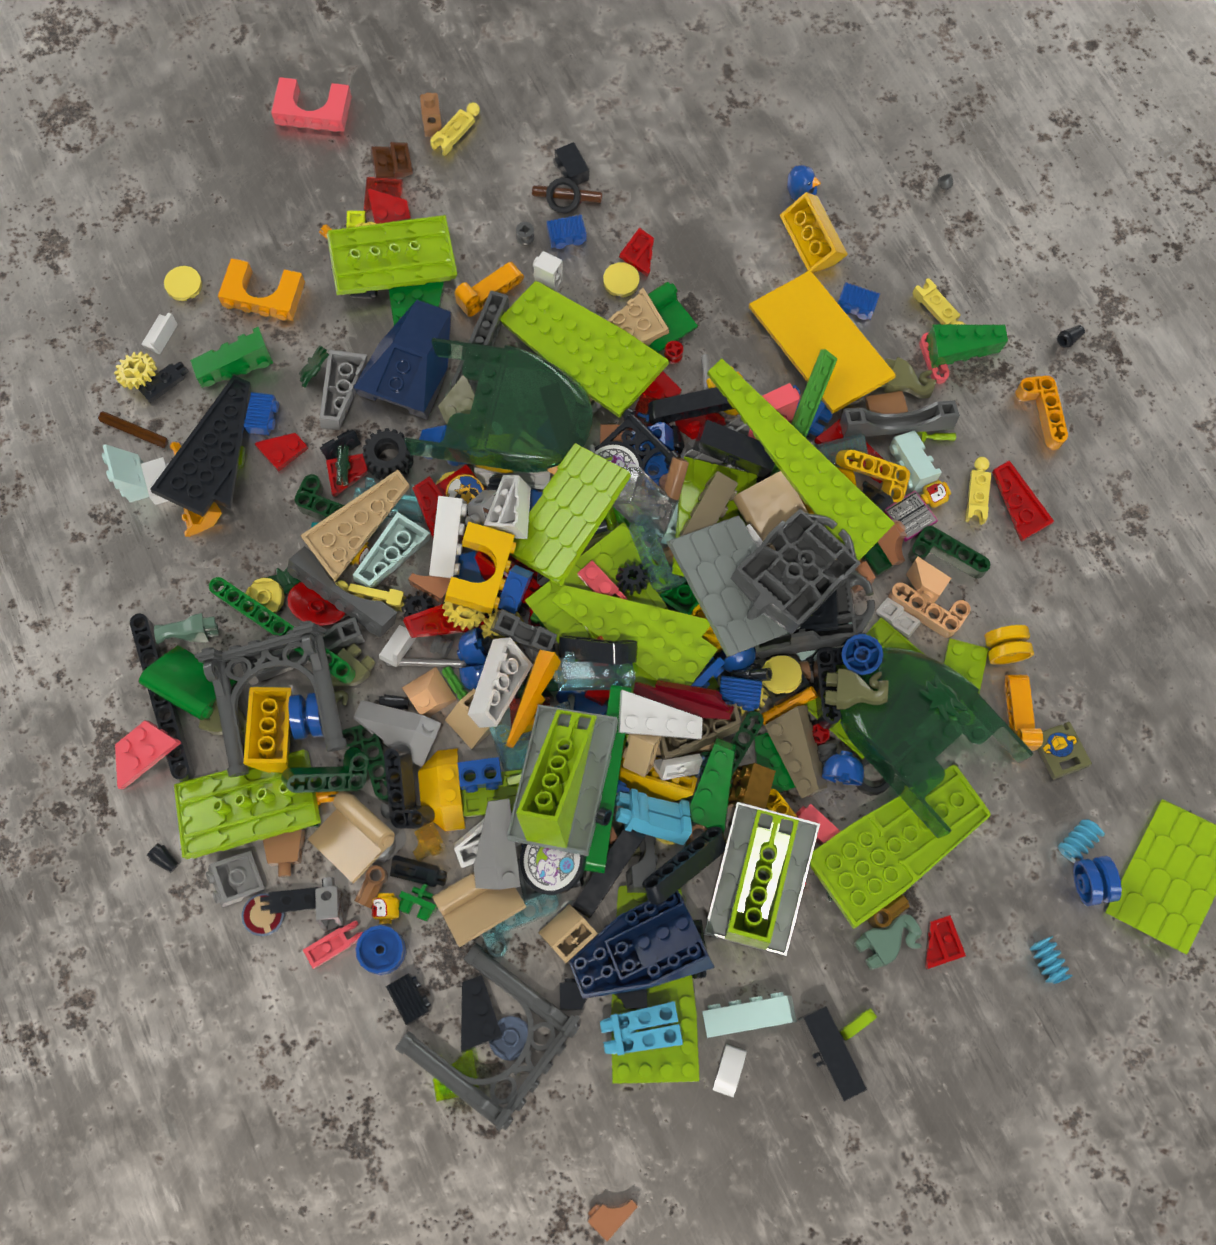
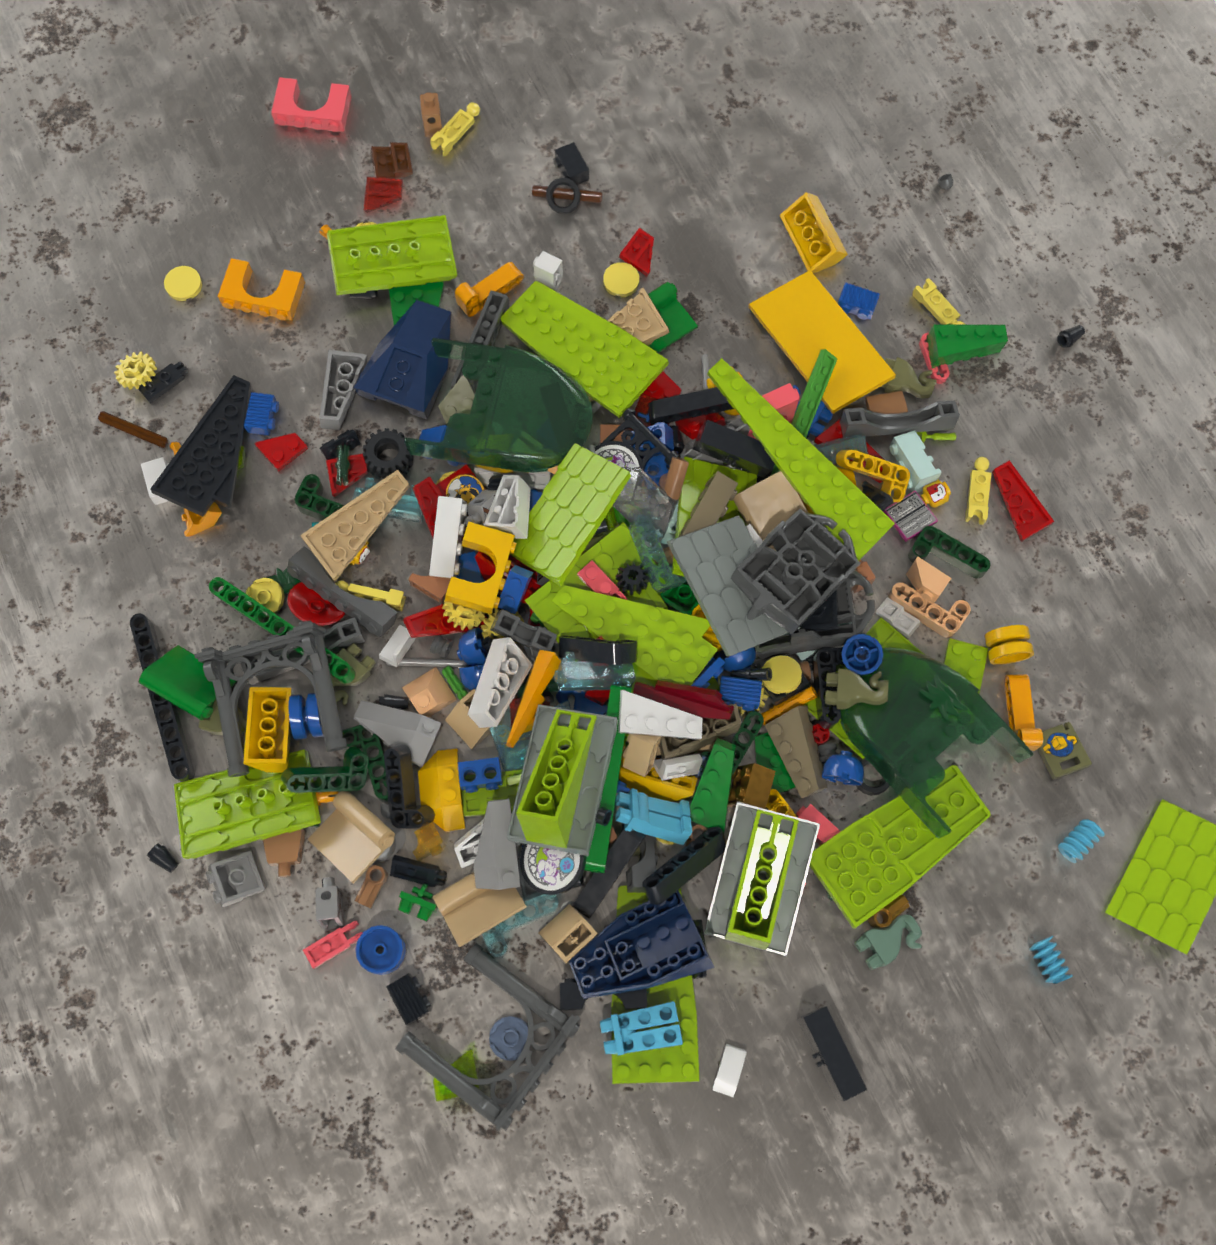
(125, 472): light aqua slope -> none
(141, 751): coral wing -> none
(160, 333): white panel -> none
(192, 629): sand green hips -> none
(232, 359): green wedge -> none
(260, 922): tile -> none
(290, 901): black hinge -> none
(313, 366): dark green piece -> none
(355, 218): neon yellow tile -> none
(385, 908): yellow head -> none
(388, 207): red wing -> none
(390, 551): light aqua wedge -> none
(416, 601): black gear -> none
(478, 1017): black wing -> none
(523, 237): dark grey wheel -> none
(566, 231): blue brick -> none
(608, 1219): nougat arch -> none
(676, 348): red wheel -> none
(750, 1015): light aqua wedge -> none
(800, 181): blue piece -> none
(858, 1024): lime beam -> none
(877, 560): dark green plate -> none
(892, 542): nougat arch -> none
(942, 943): red wing -> none
(1054, 433): light orange beam -> none
(1097, 880): blue wheel -> none

